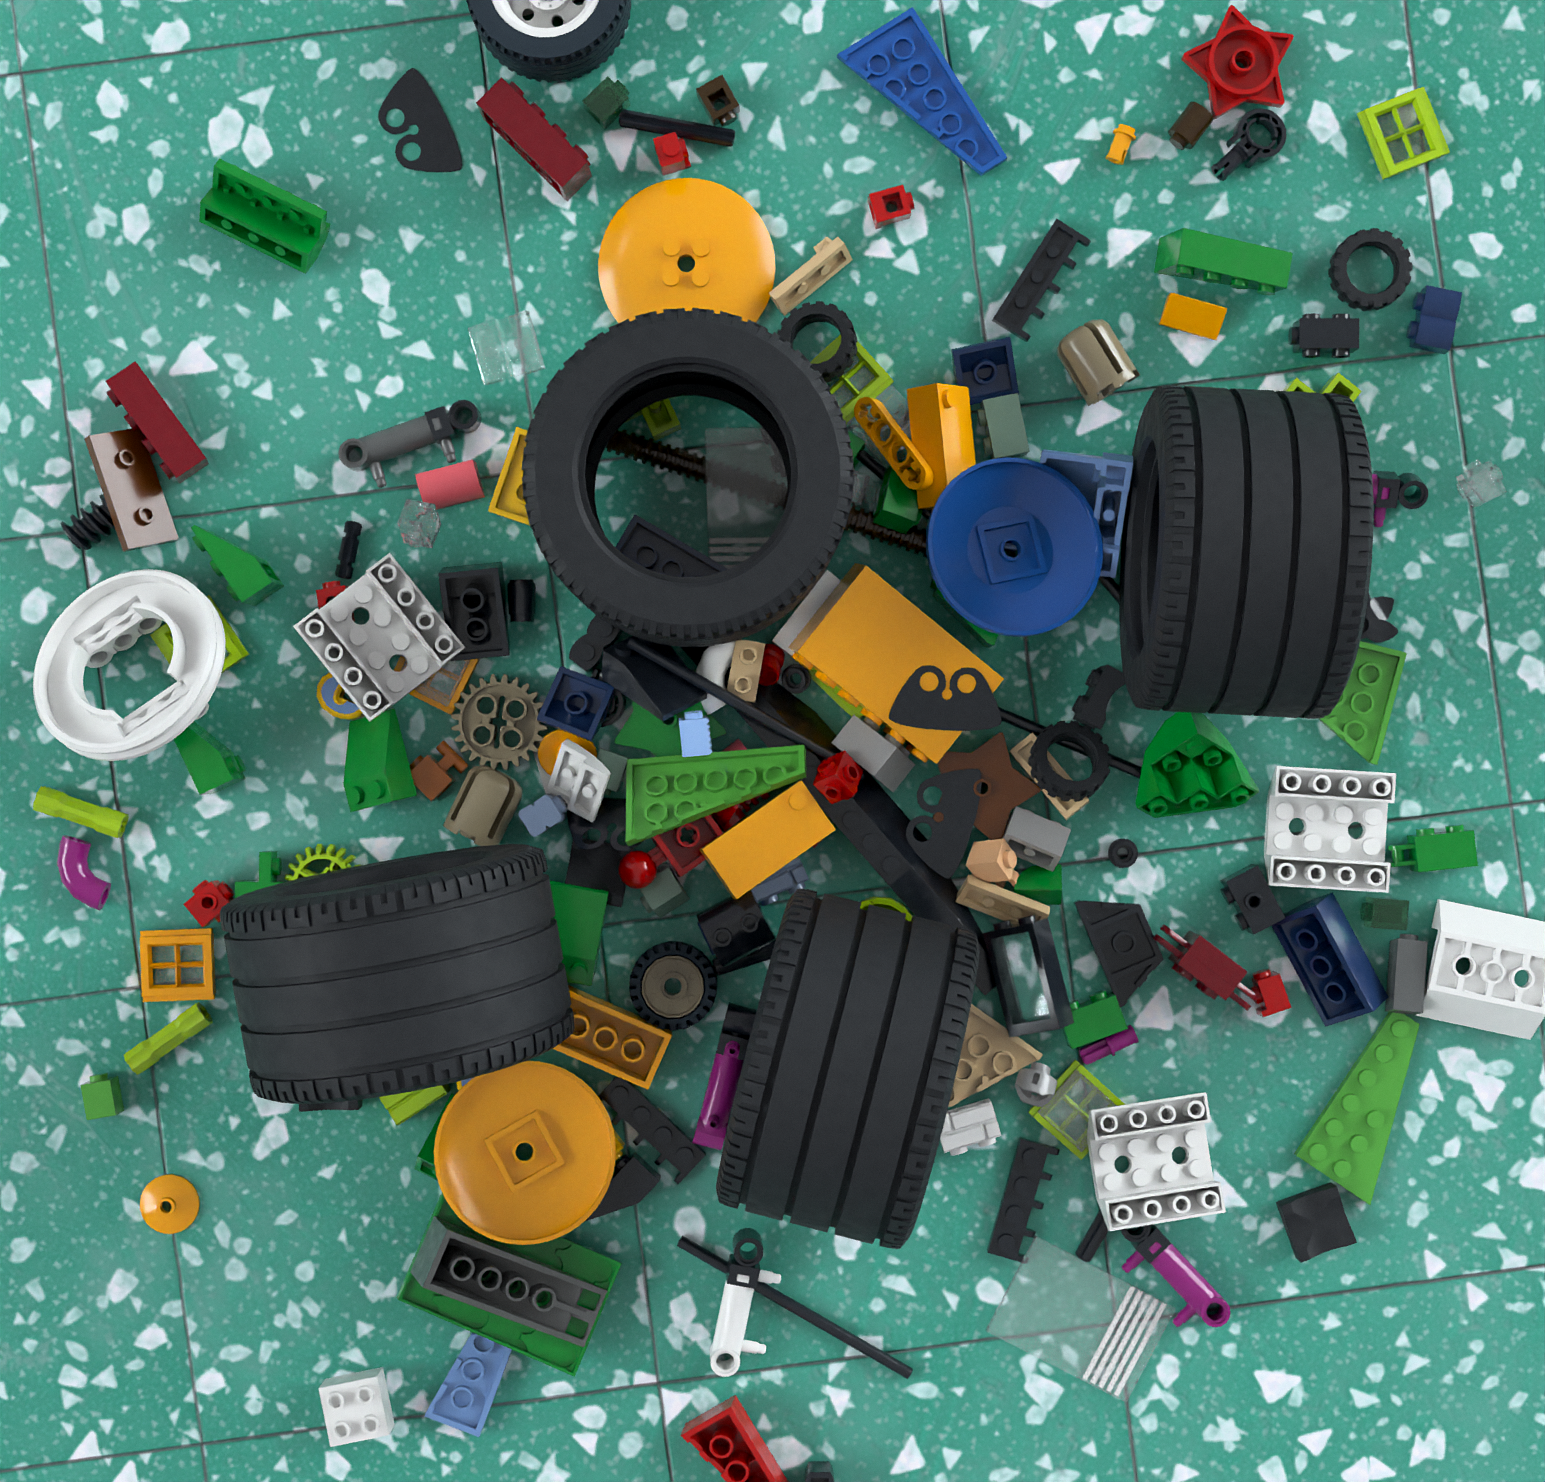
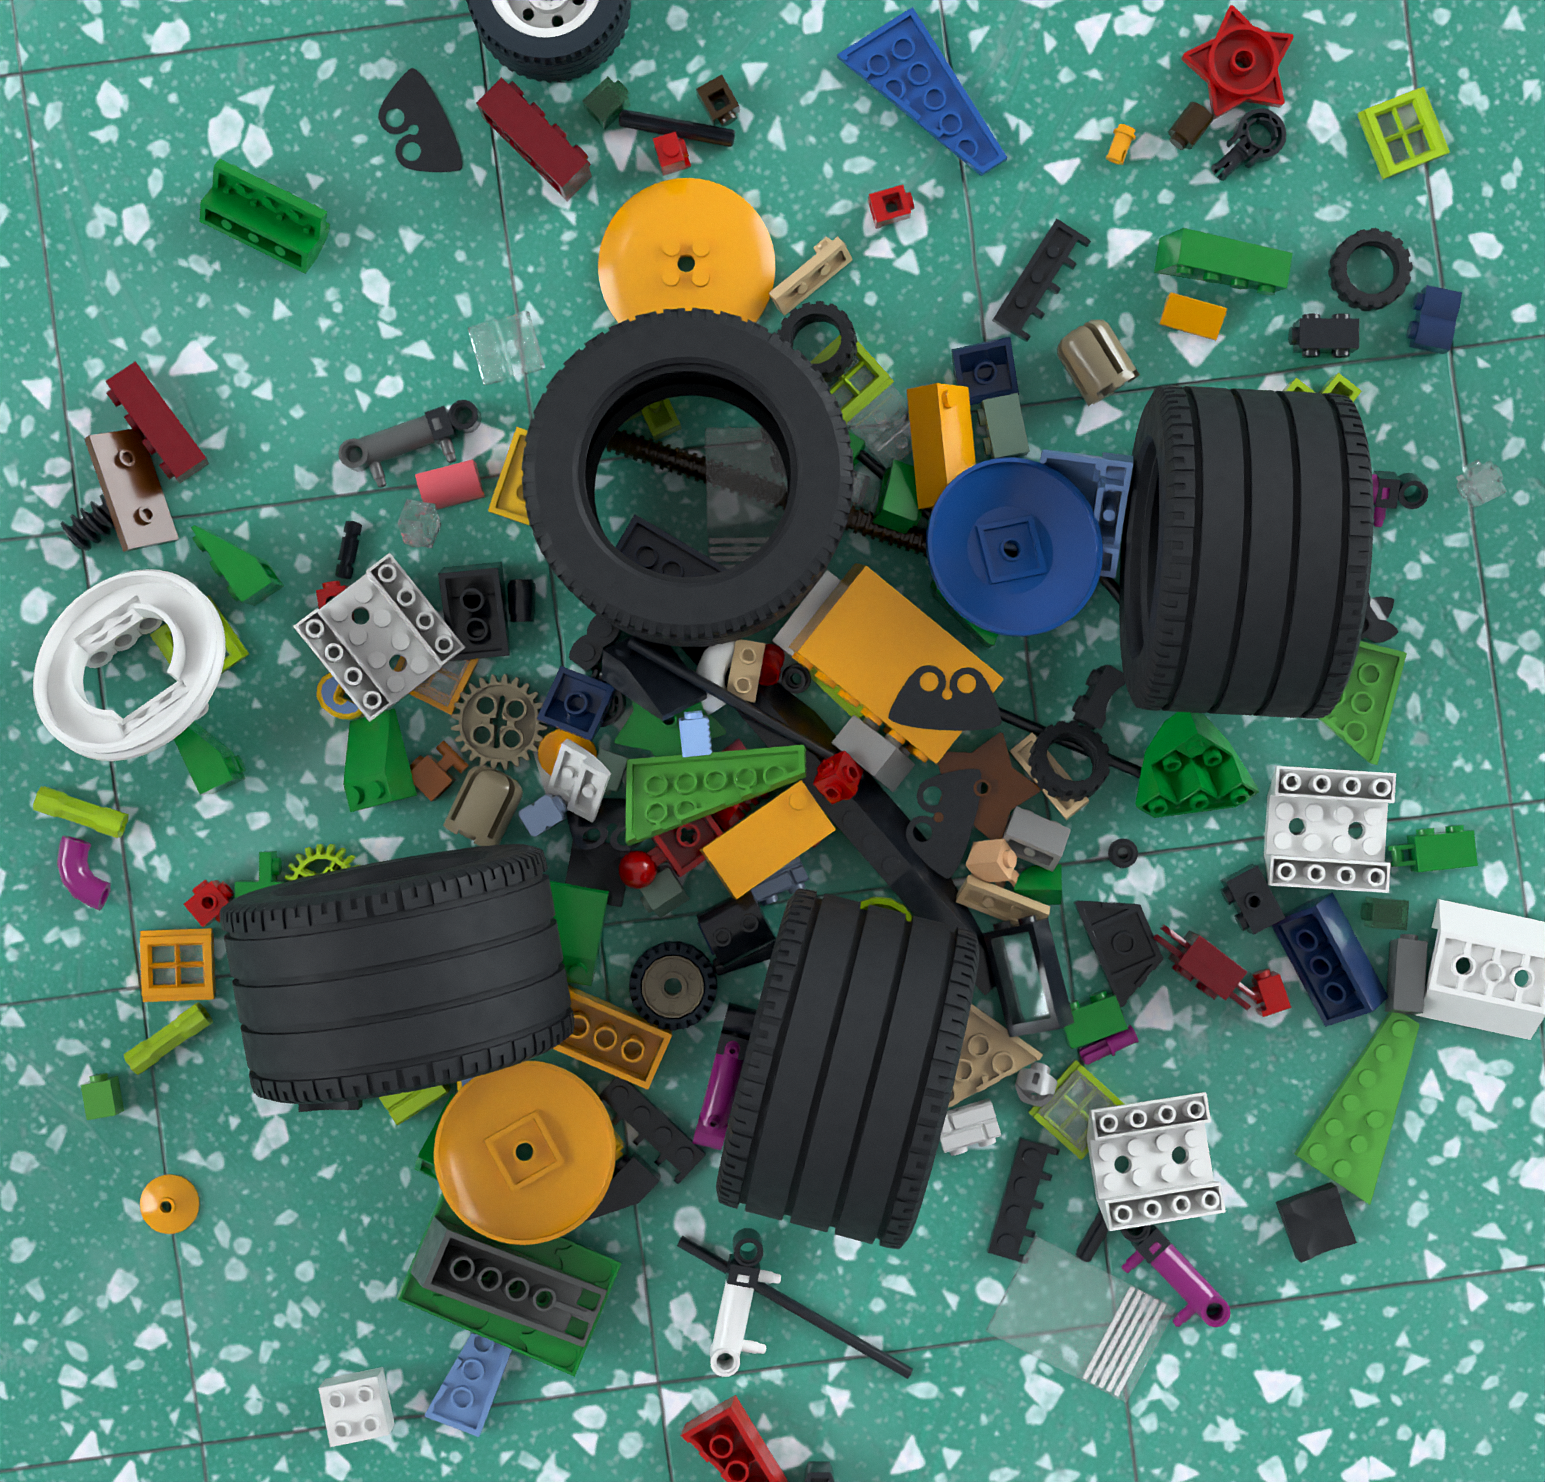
(893, 443): light orange beam -> none

